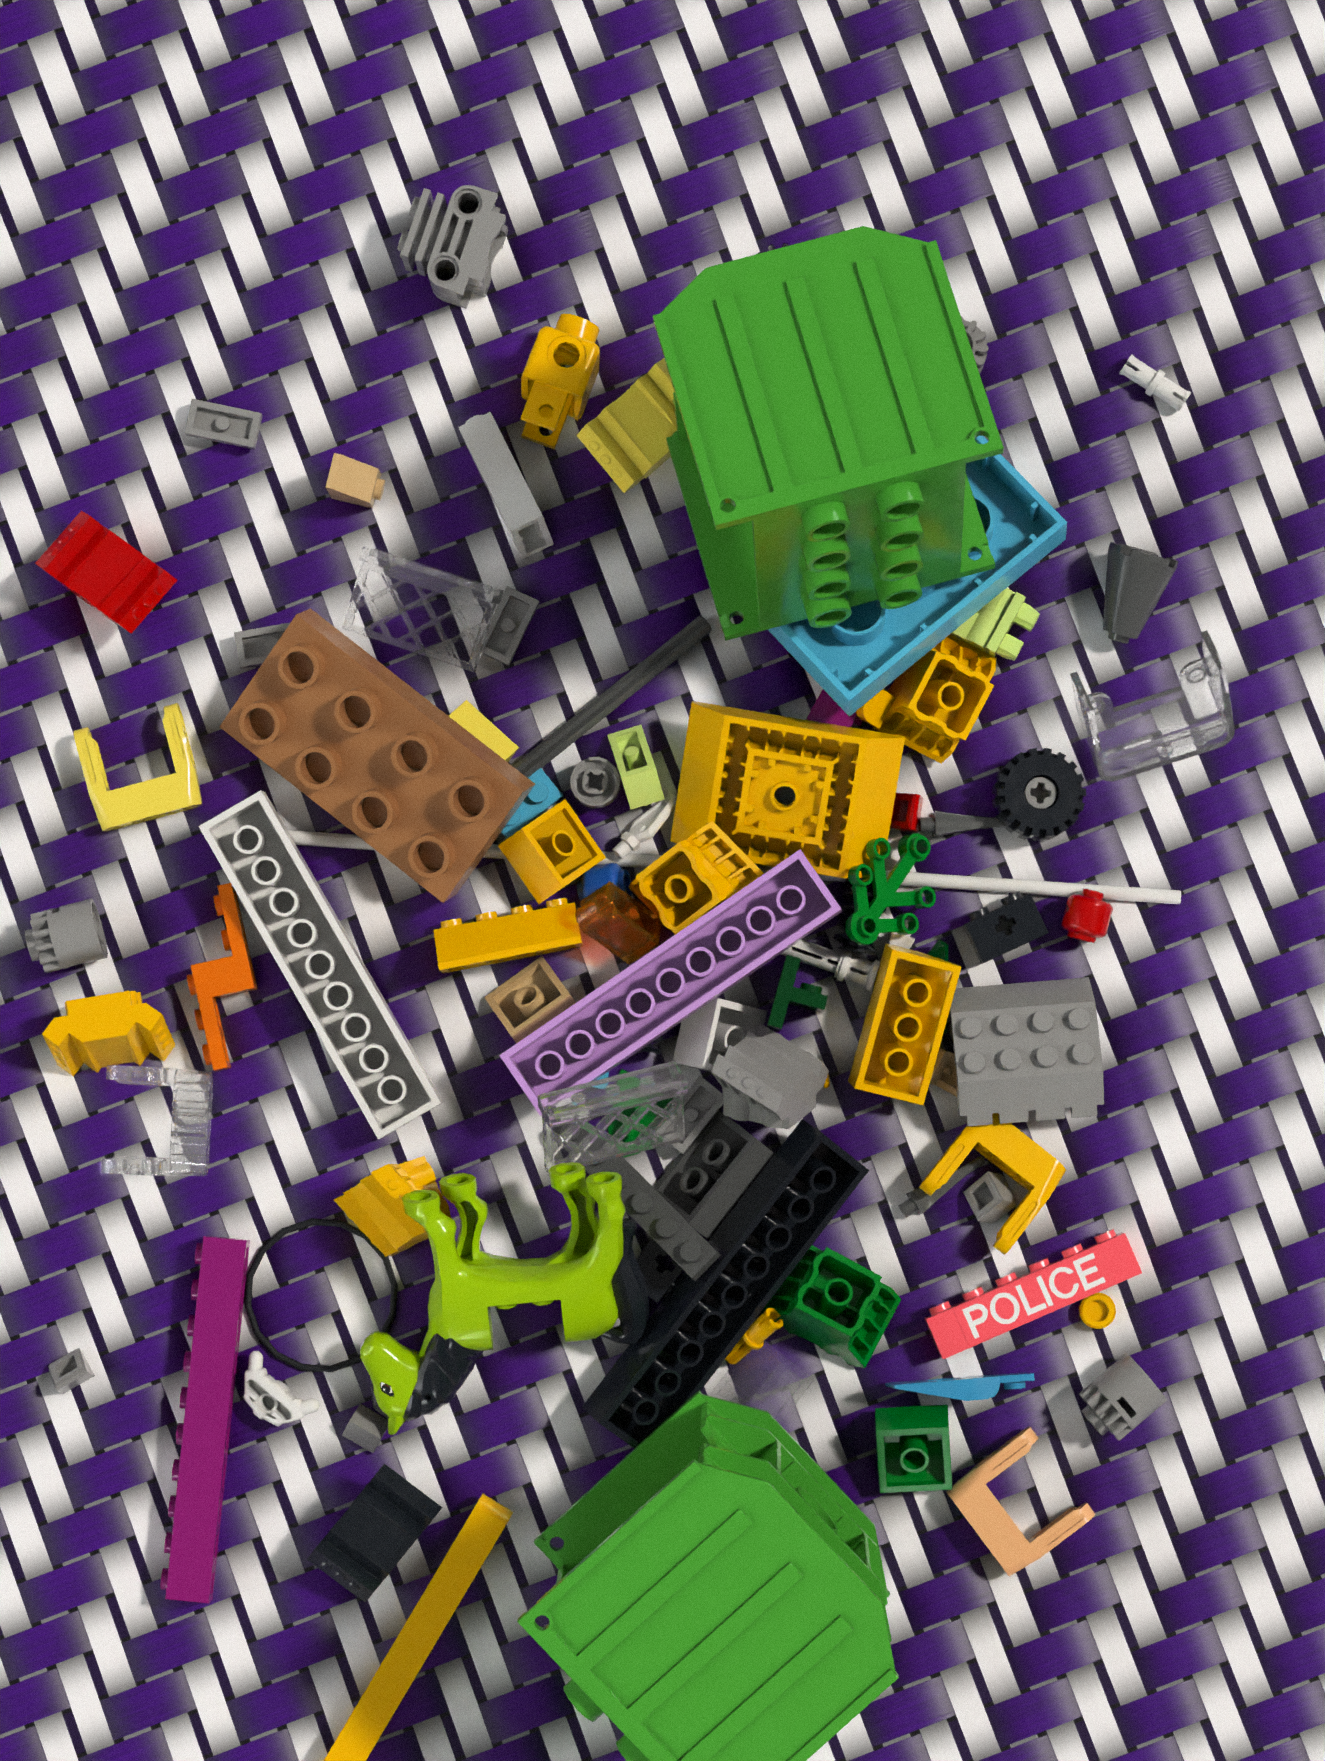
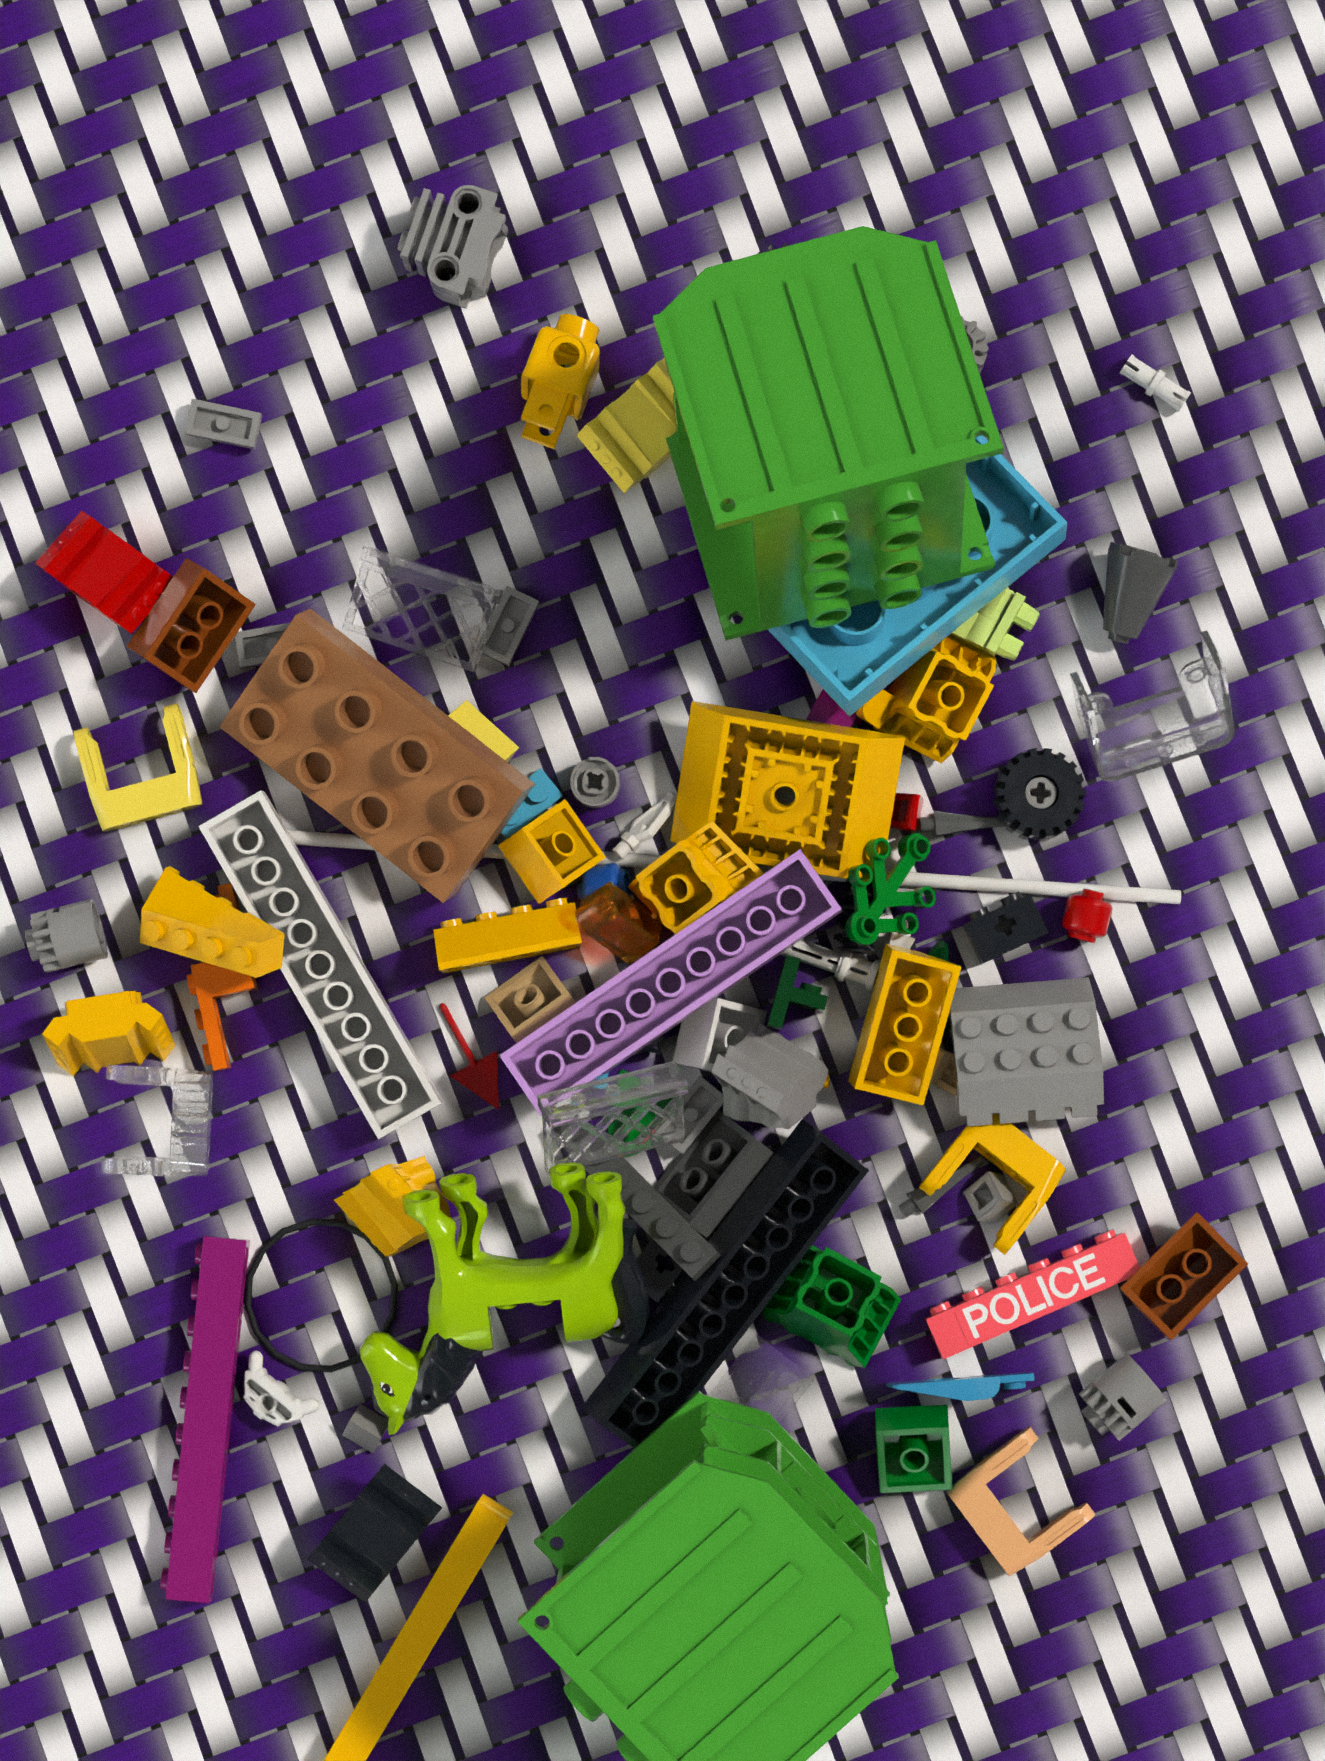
(70, 1371): light grey slope -> none
(191, 625): none -> dark orange brick
(207, 928): none -> yellow wedge
(354, 481): tan slope -> none
(480, 1075): none -> red piece
(506, 485): white slope -> none
(614, 696): dark grey axle -> none
(636, 767): yellowish green slope -> none
(755, 1335): yellow axle -> none
(1097, 1311): yellow tile -> none
(1183, 1276): none -> dark orange slope

